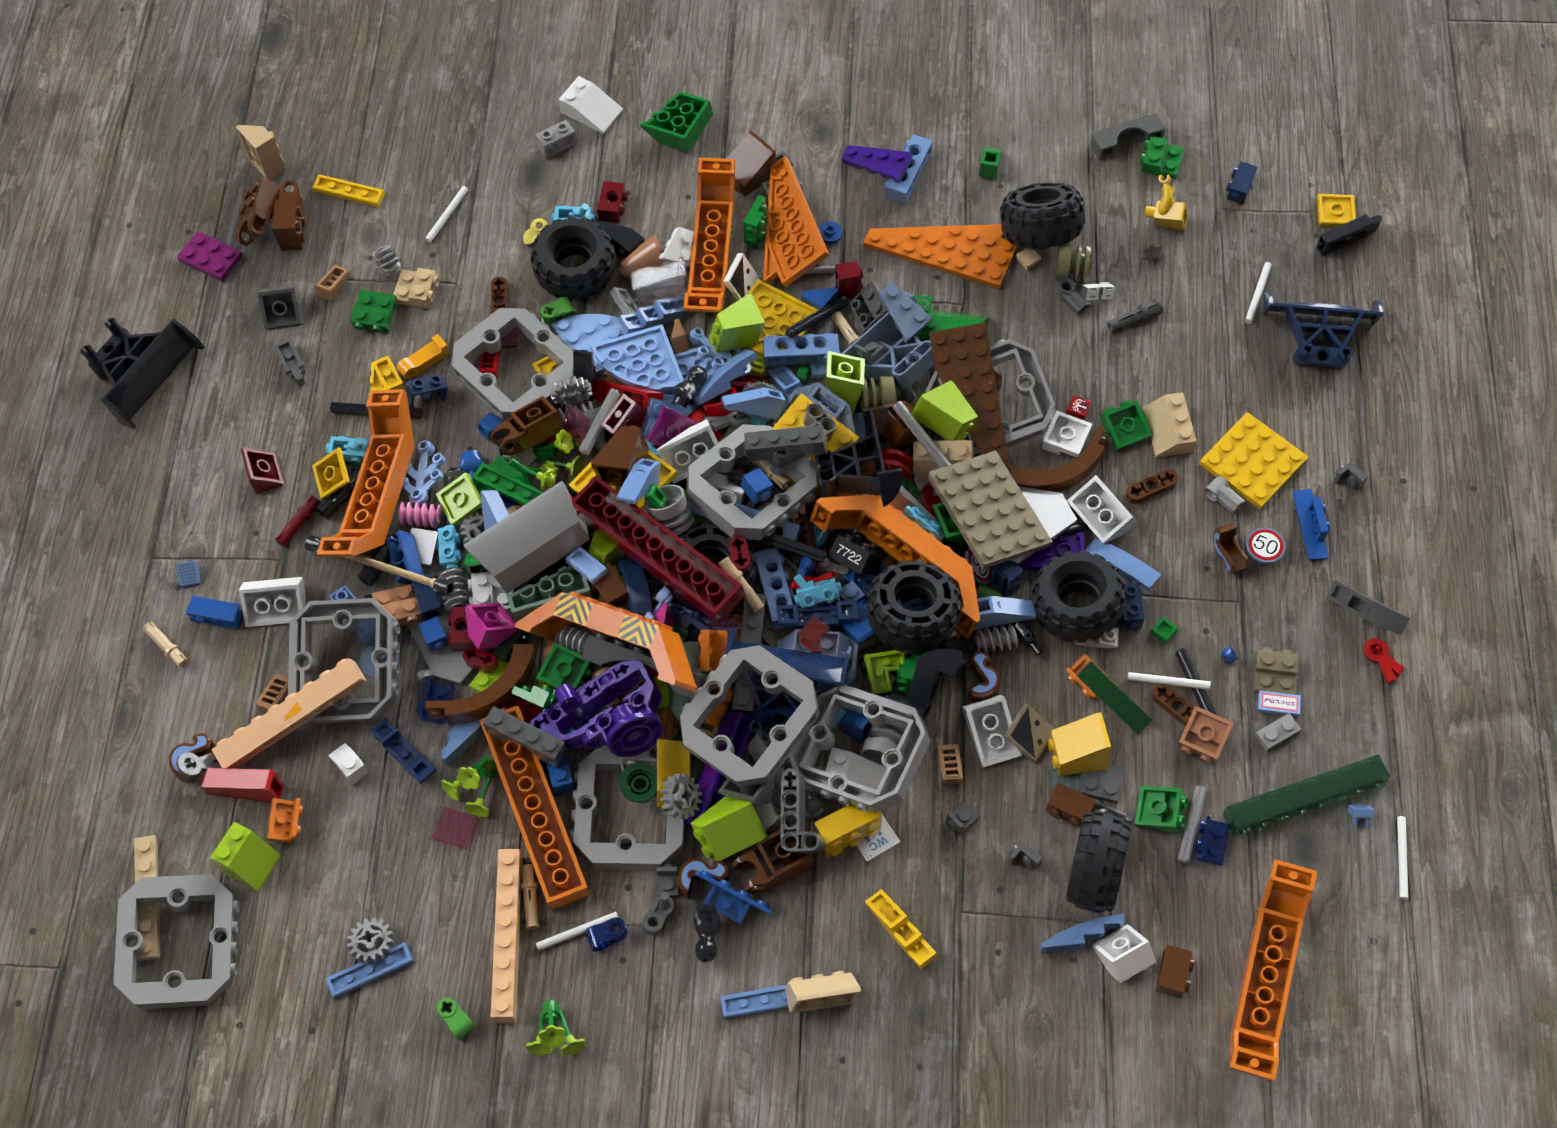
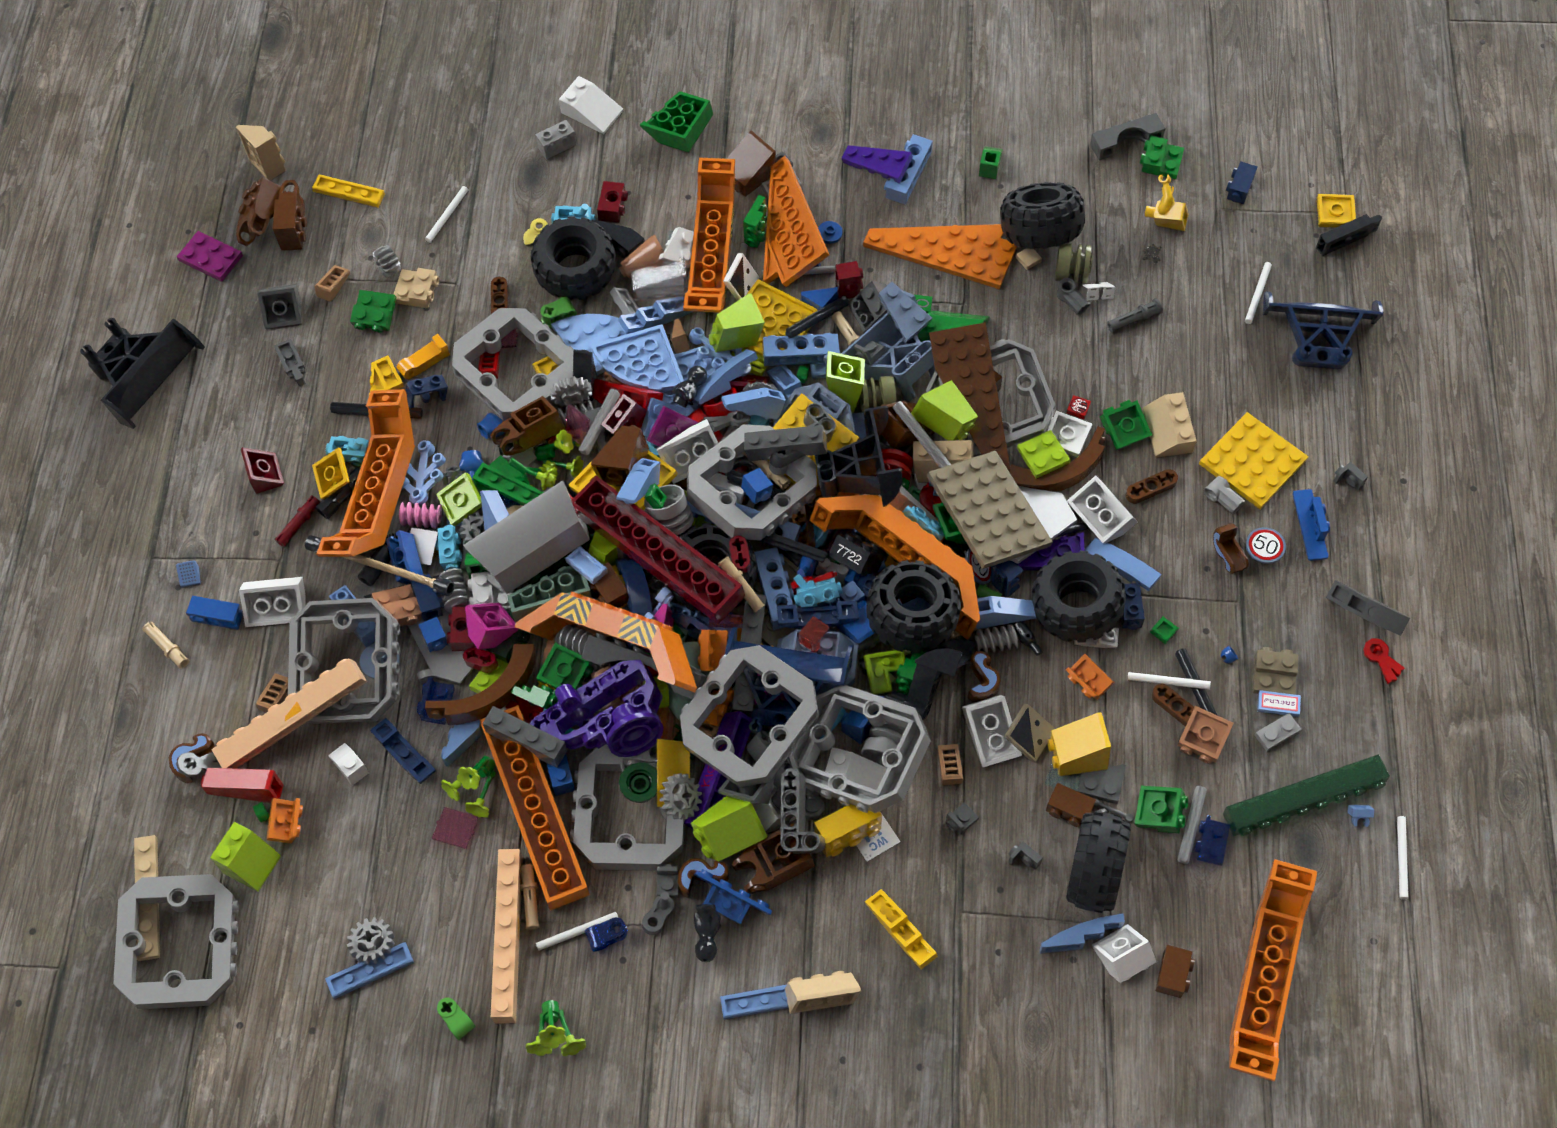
(261, 812): none -> green axle
(1043, 454): none -> lime plate
(1114, 697): dark green slope -> none

